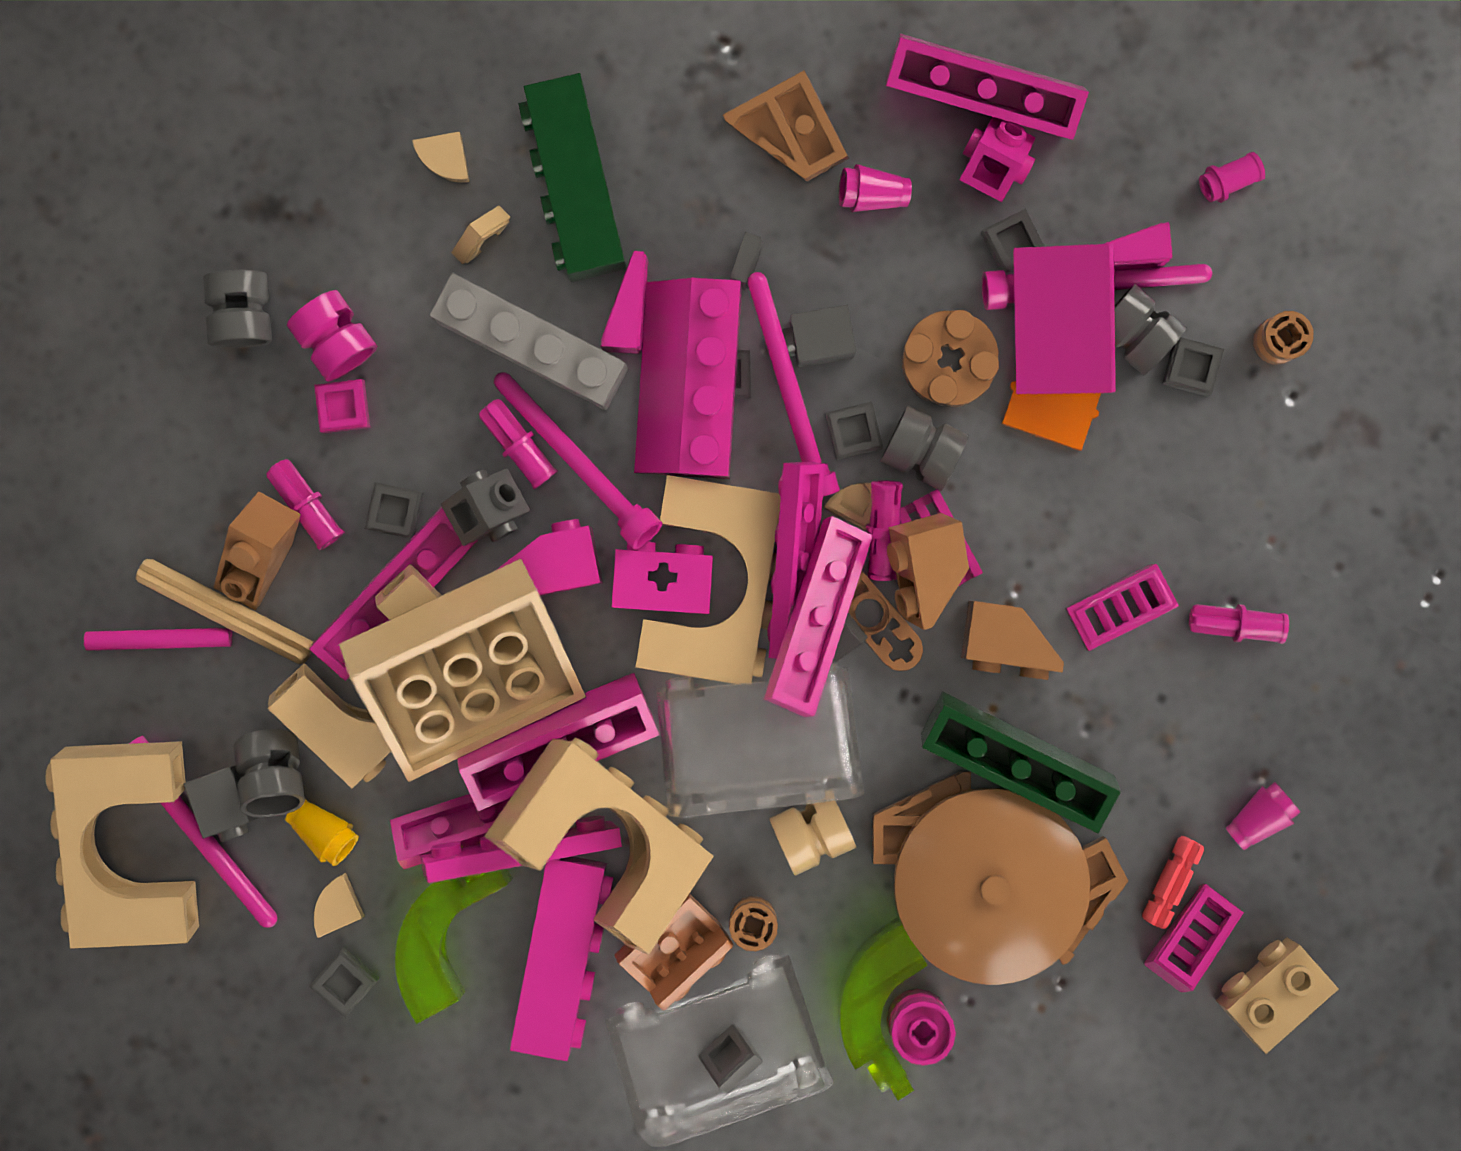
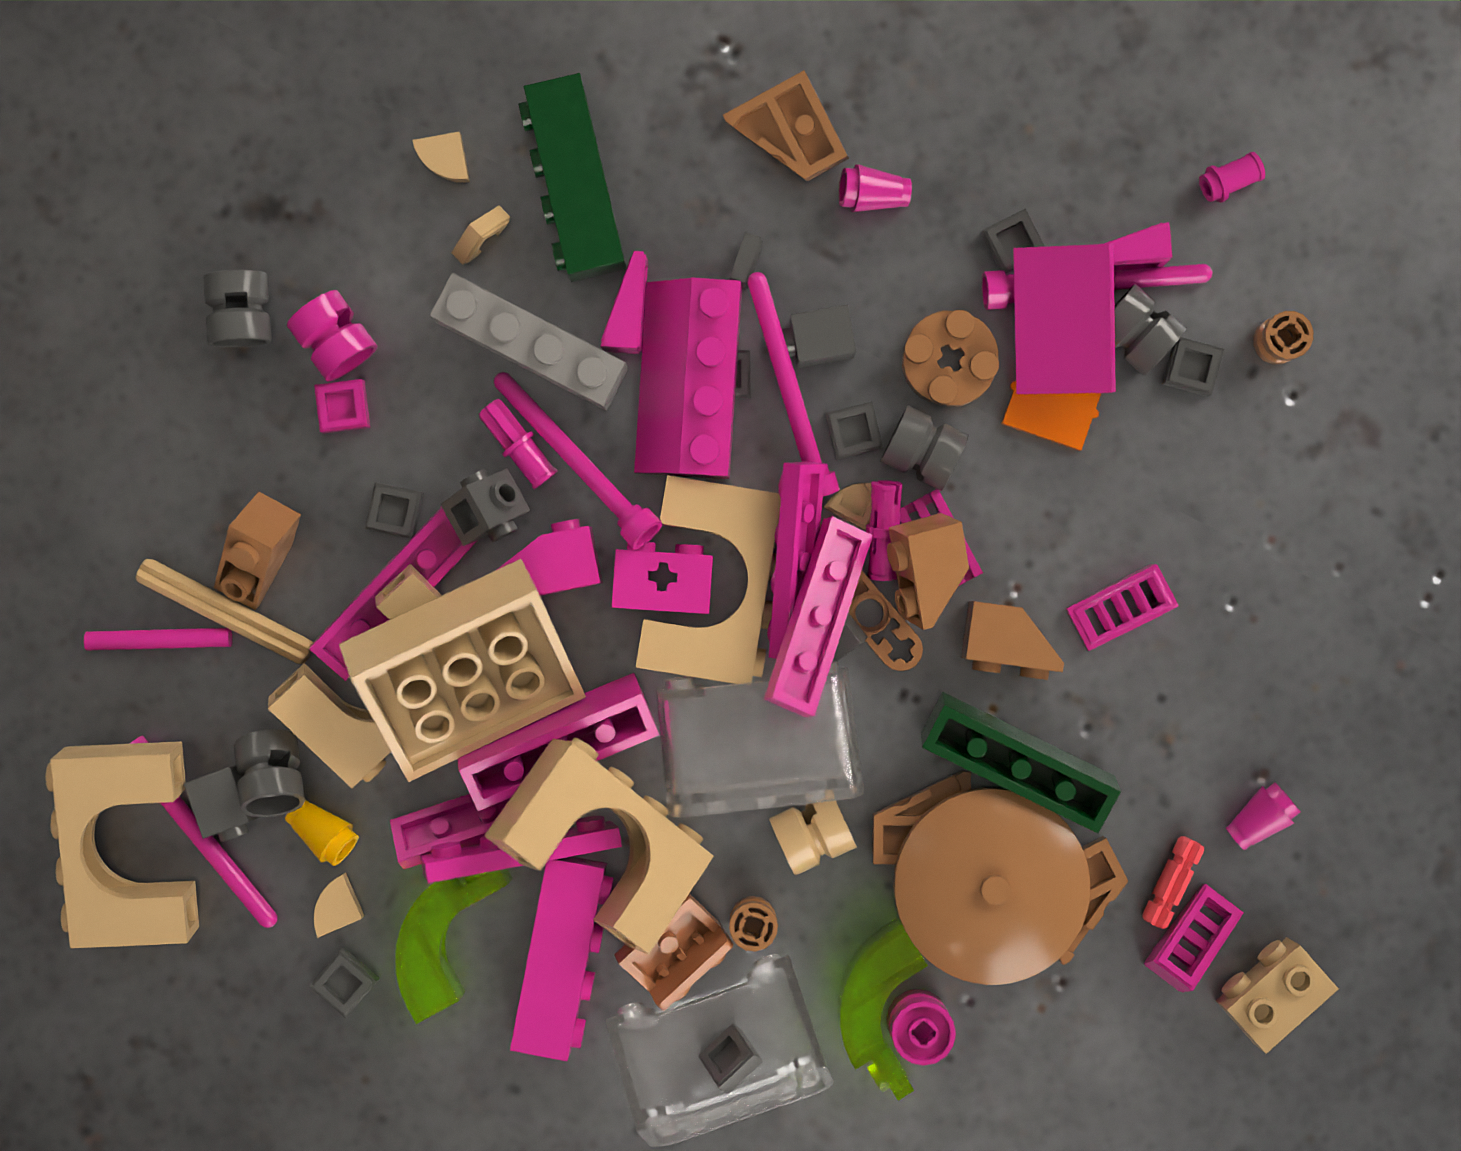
(303, 500): dark pink axle -> none
(986, 86): dark pink brick -> none
(998, 158): dark pink brick -> none
(1239, 623): dark pink axle -> none

